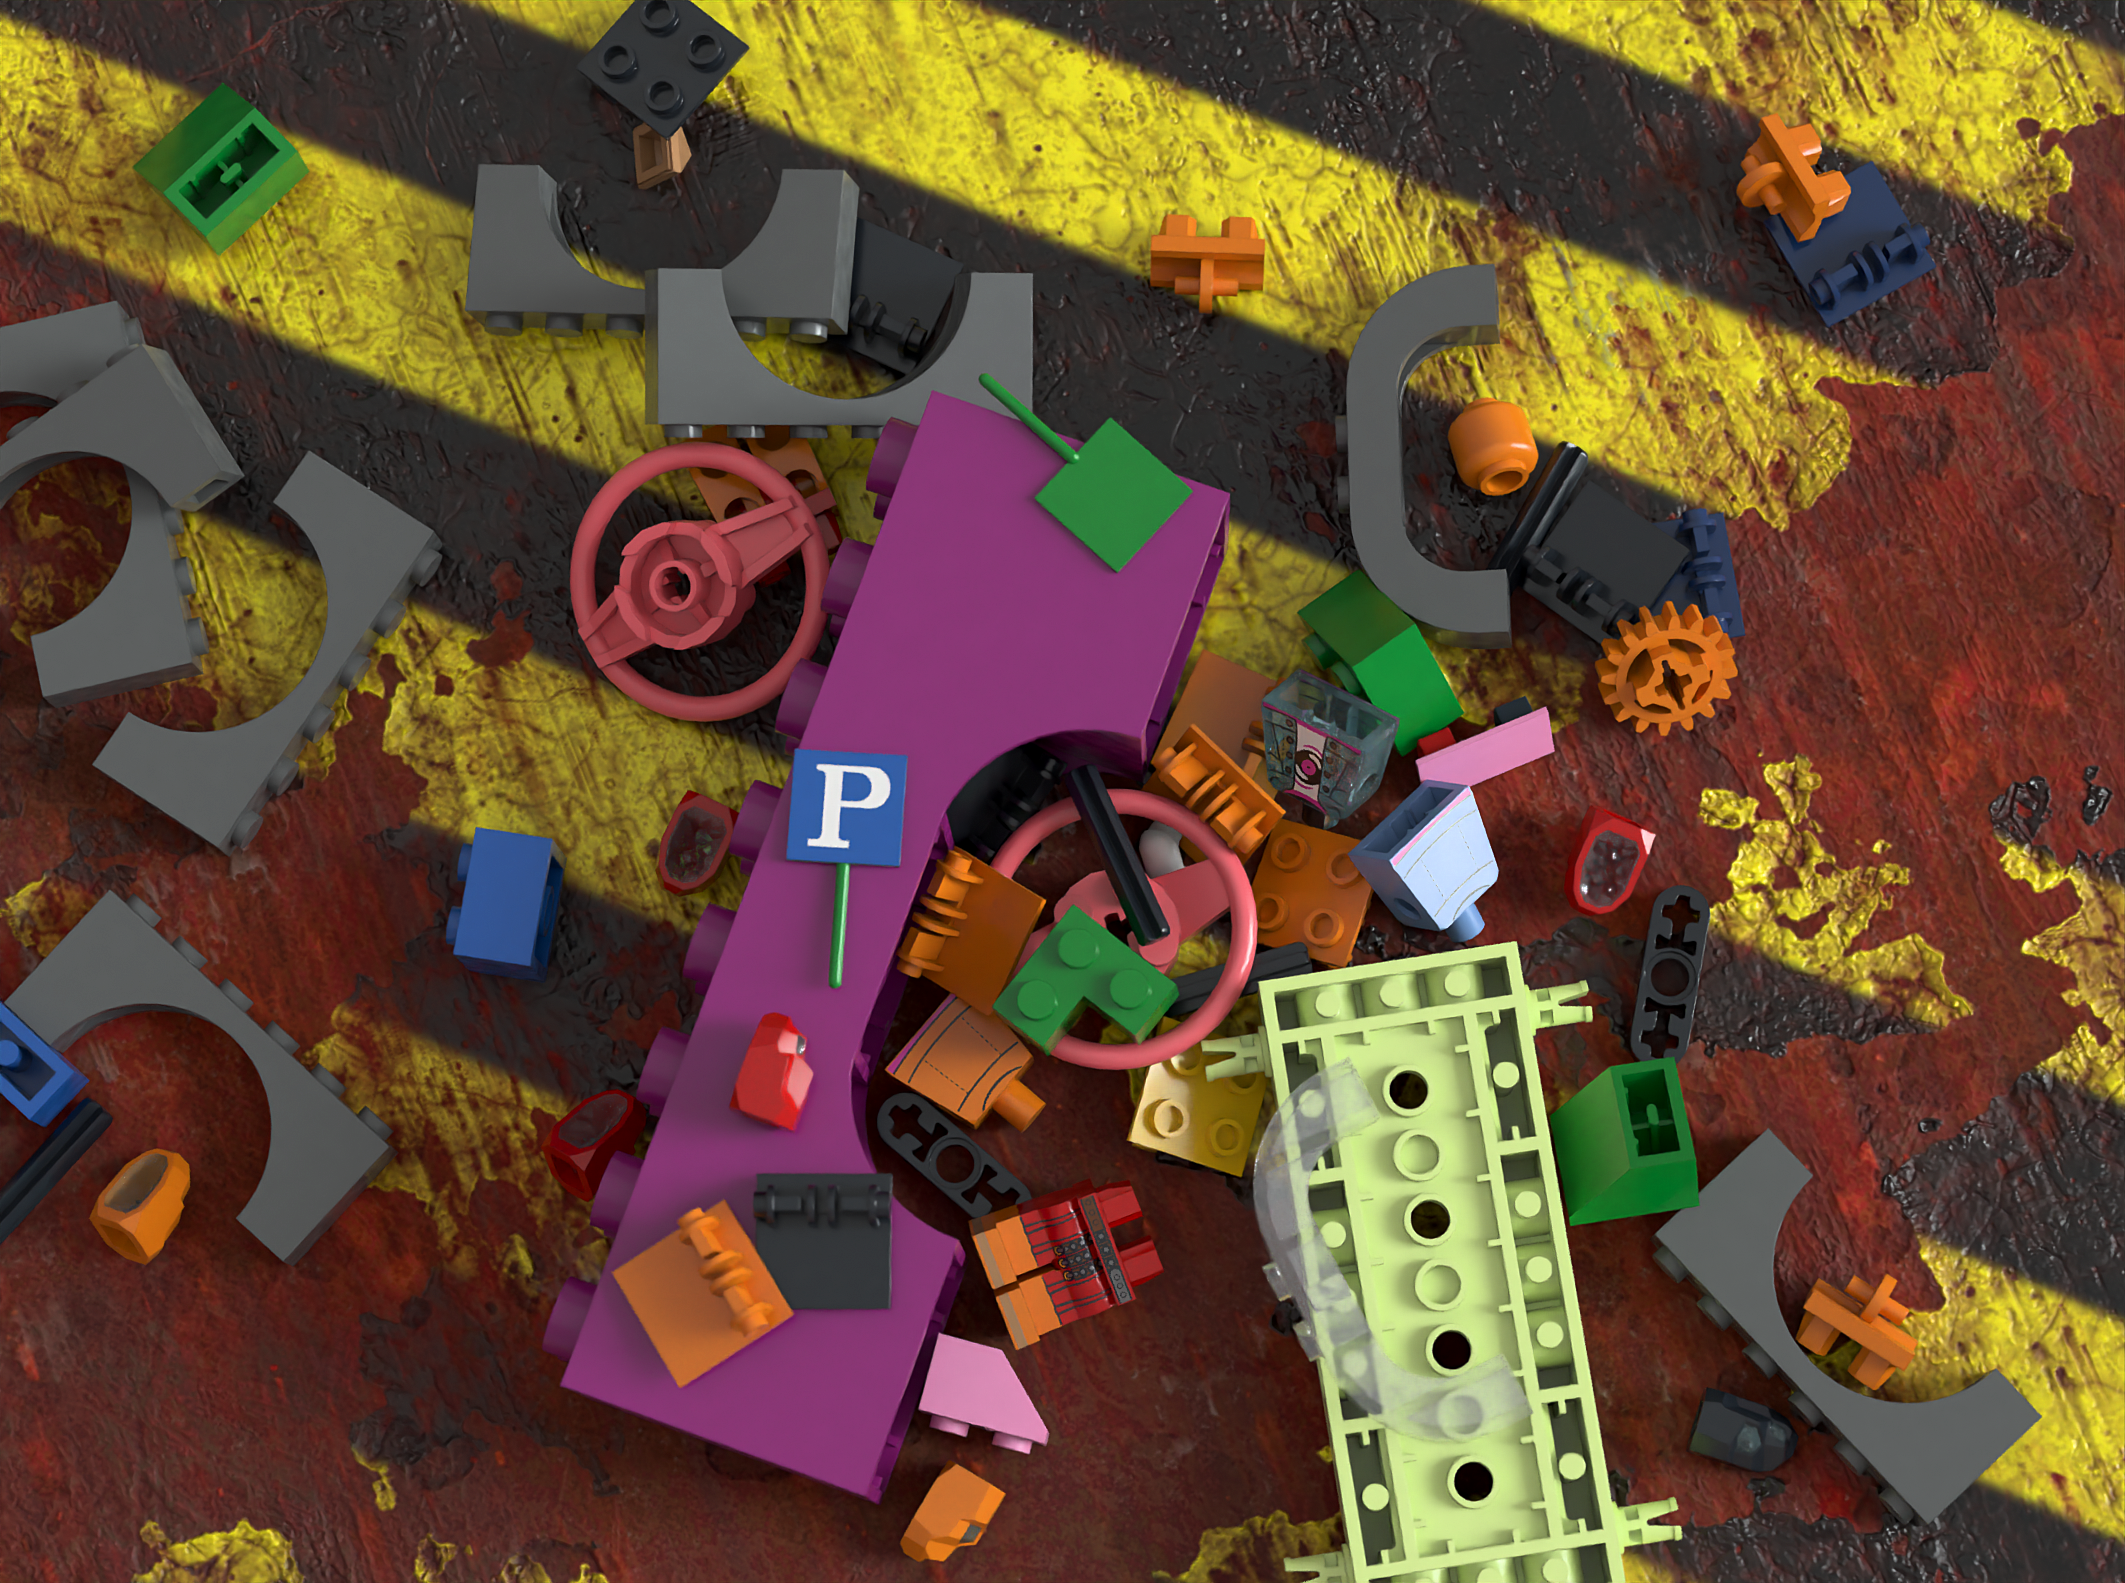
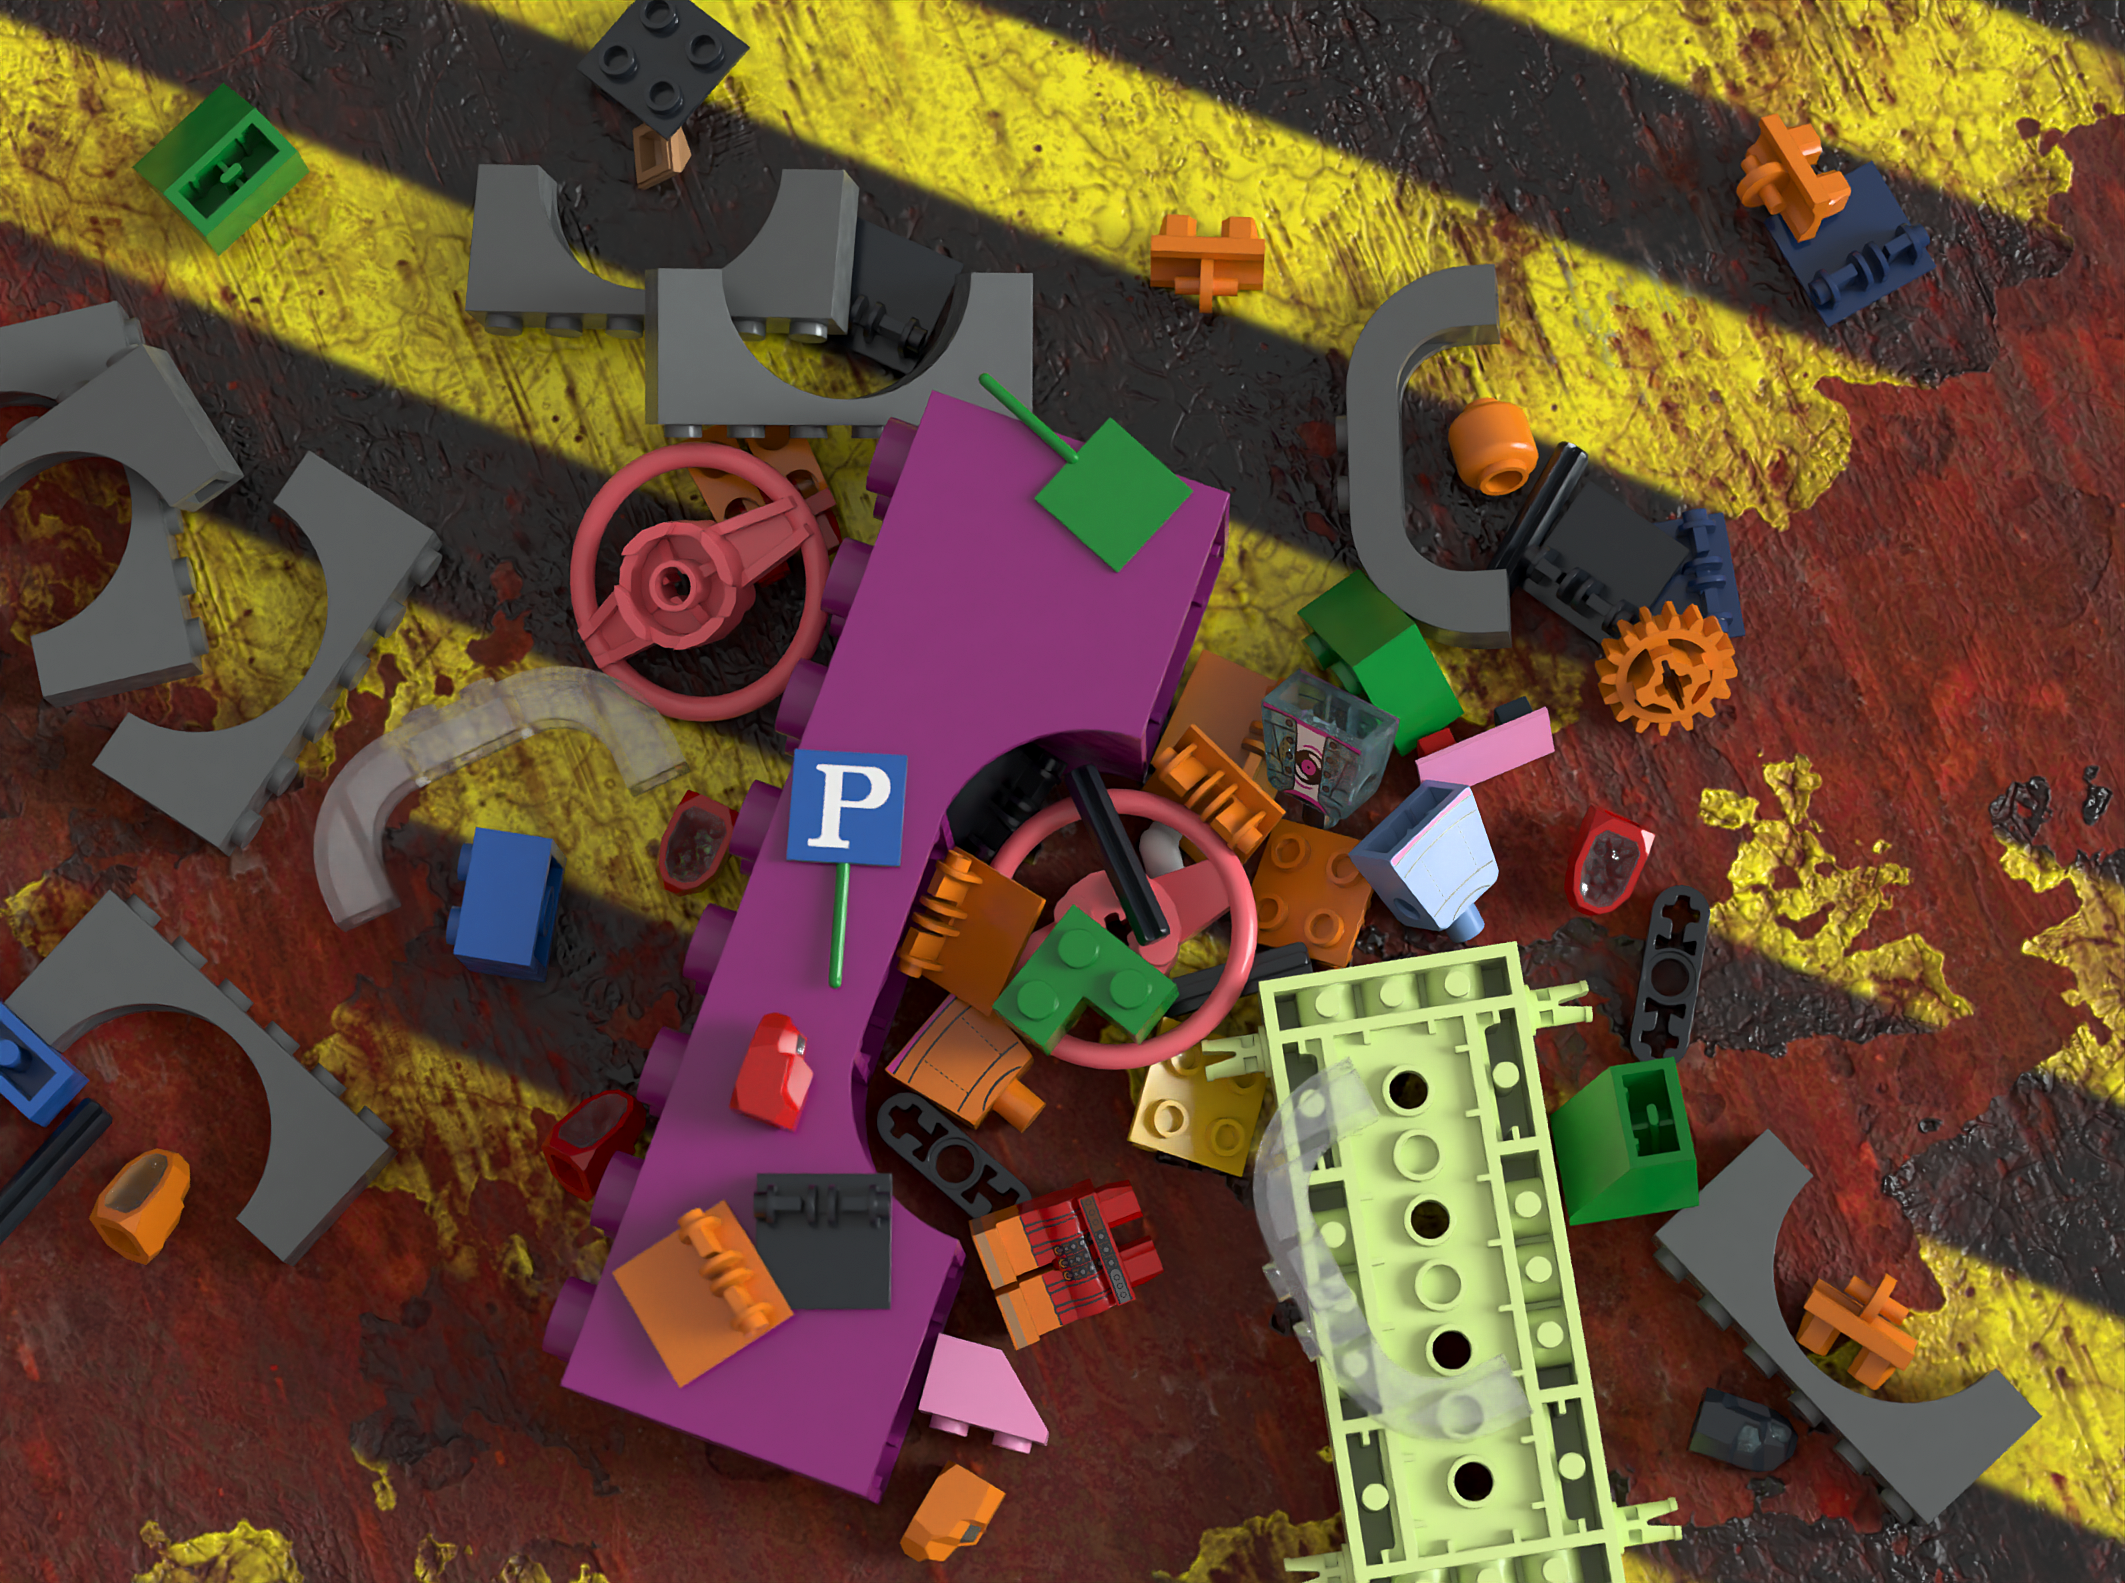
(452, 737): none -> clear arch

